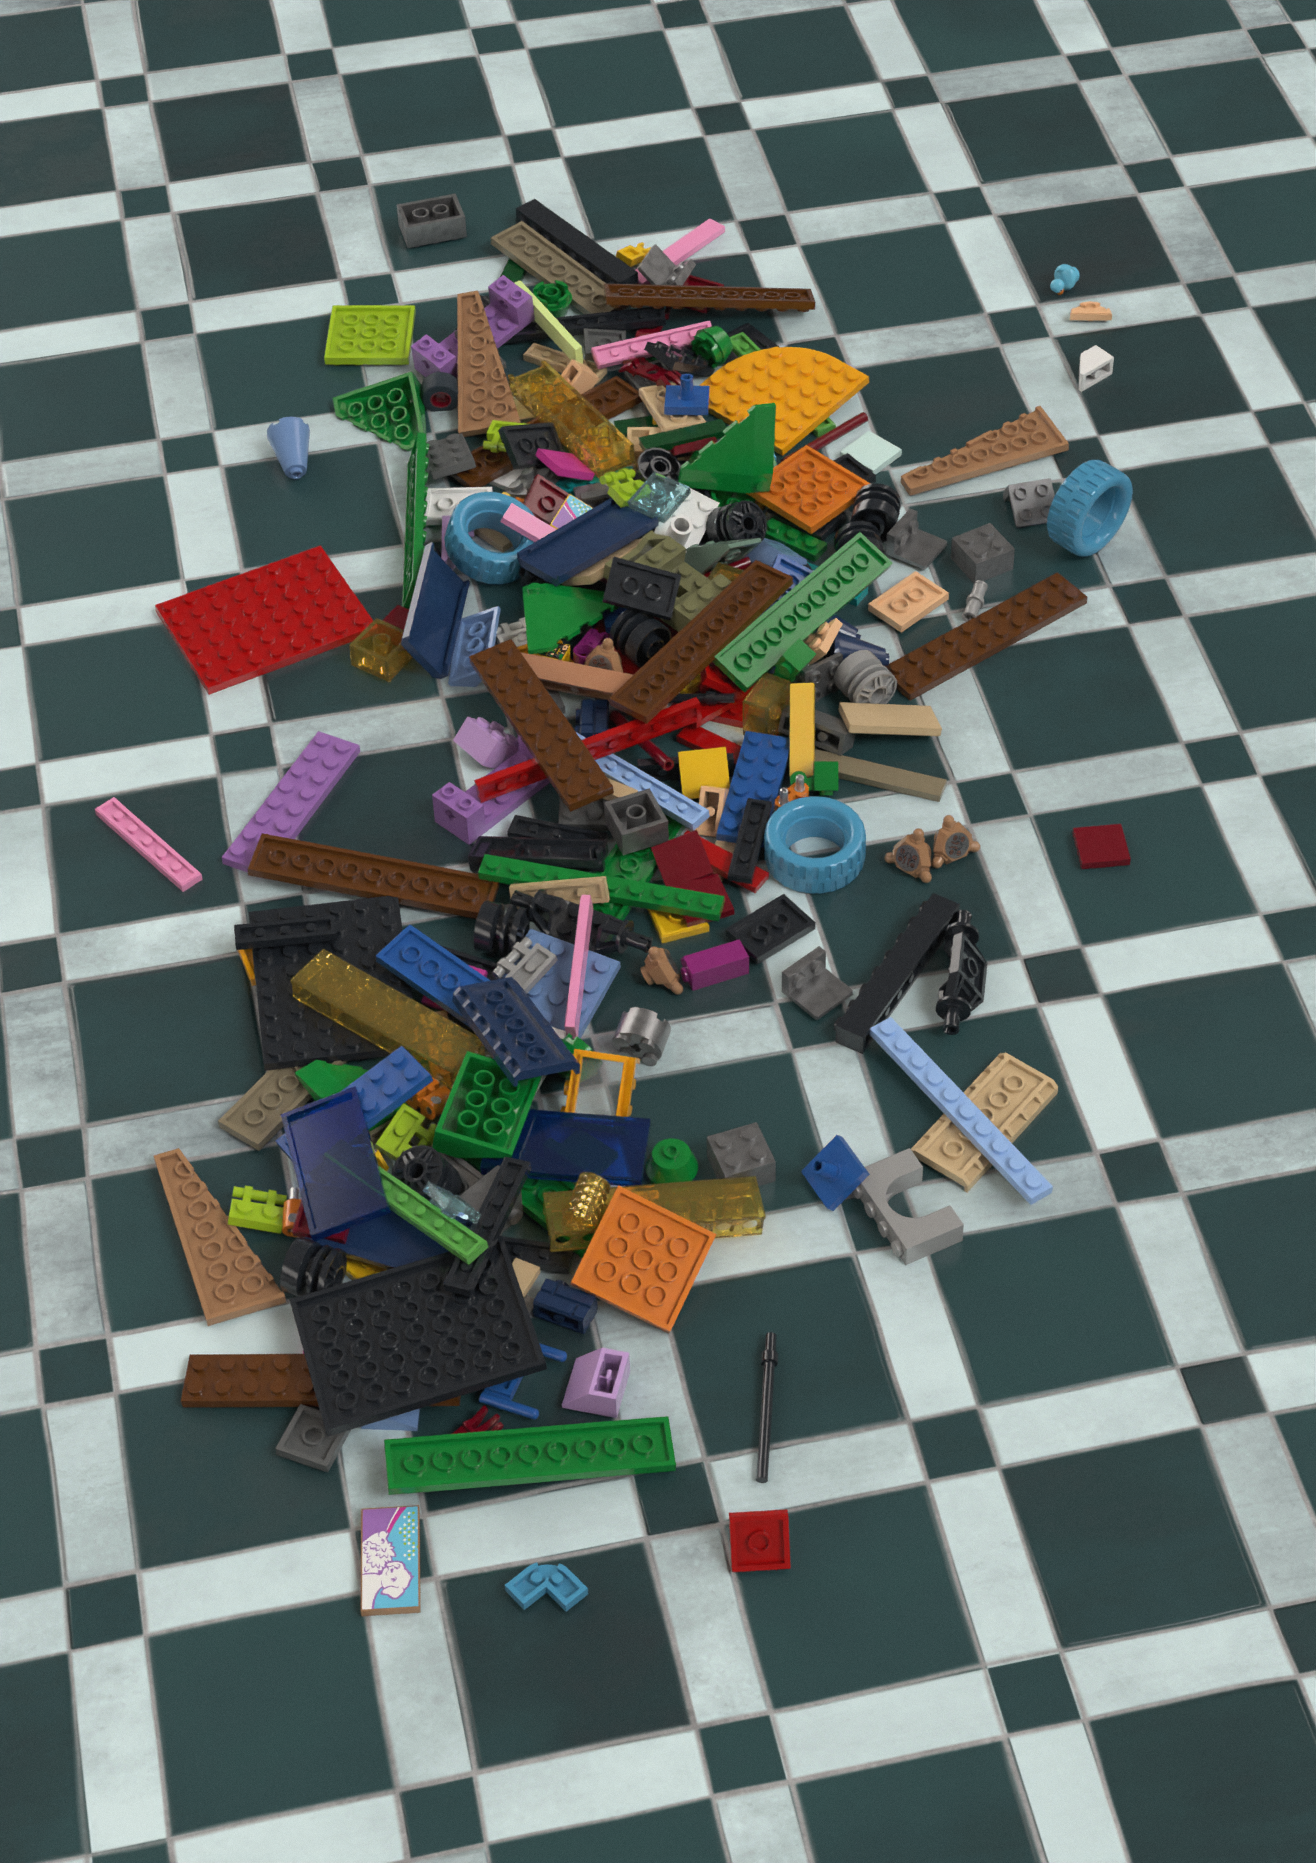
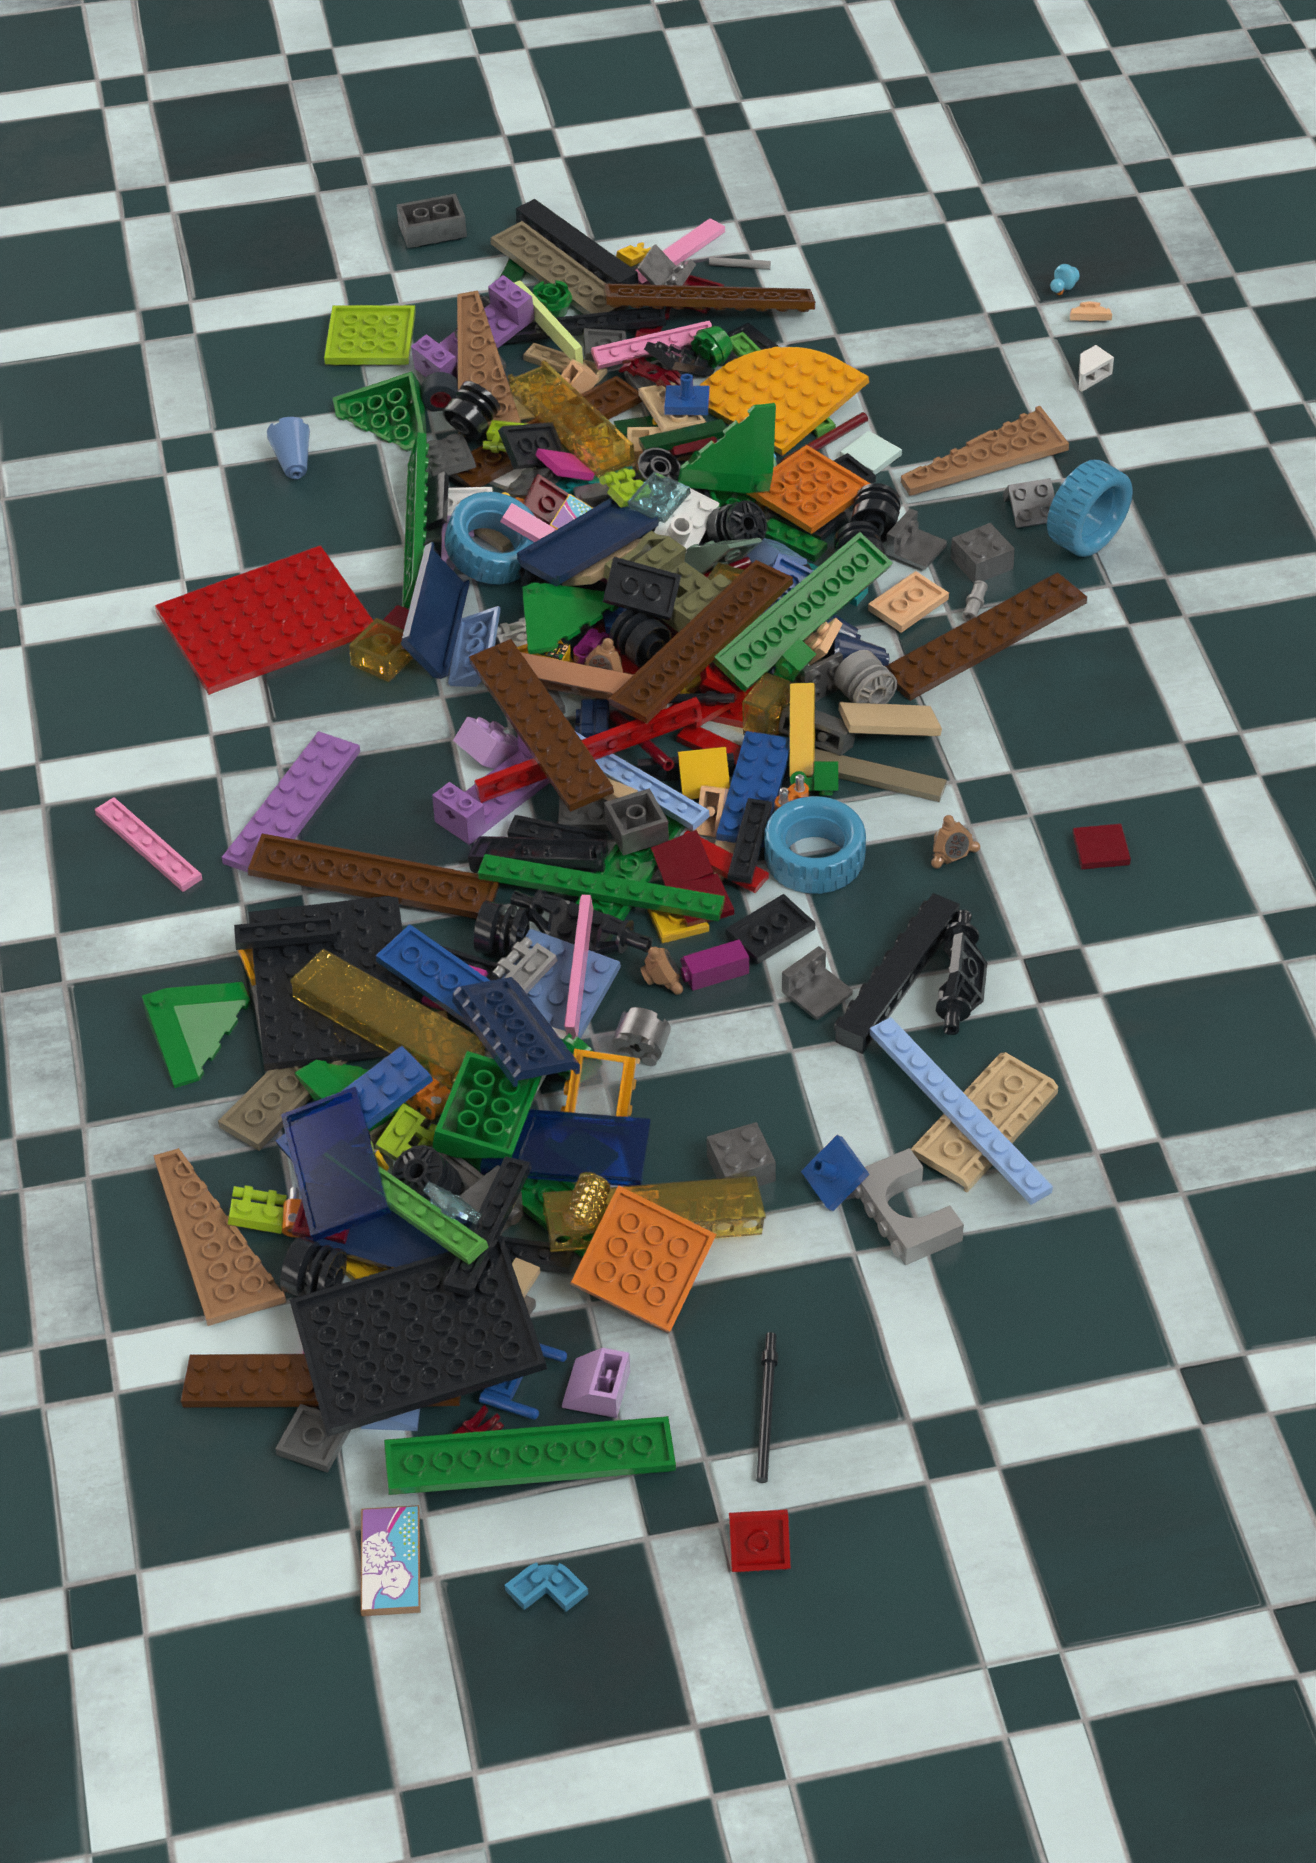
(191, 1024): none -> green slope
(437, 500): none -> black tile
(471, 410): none -> black wheel
(565, 1305): dark blue brick -> none
(568, 889): tan tile -> none
(671, 1162): green cone -> none
(743, 263): none -> light grey bar
(912, 856): medium nougat rock -> none

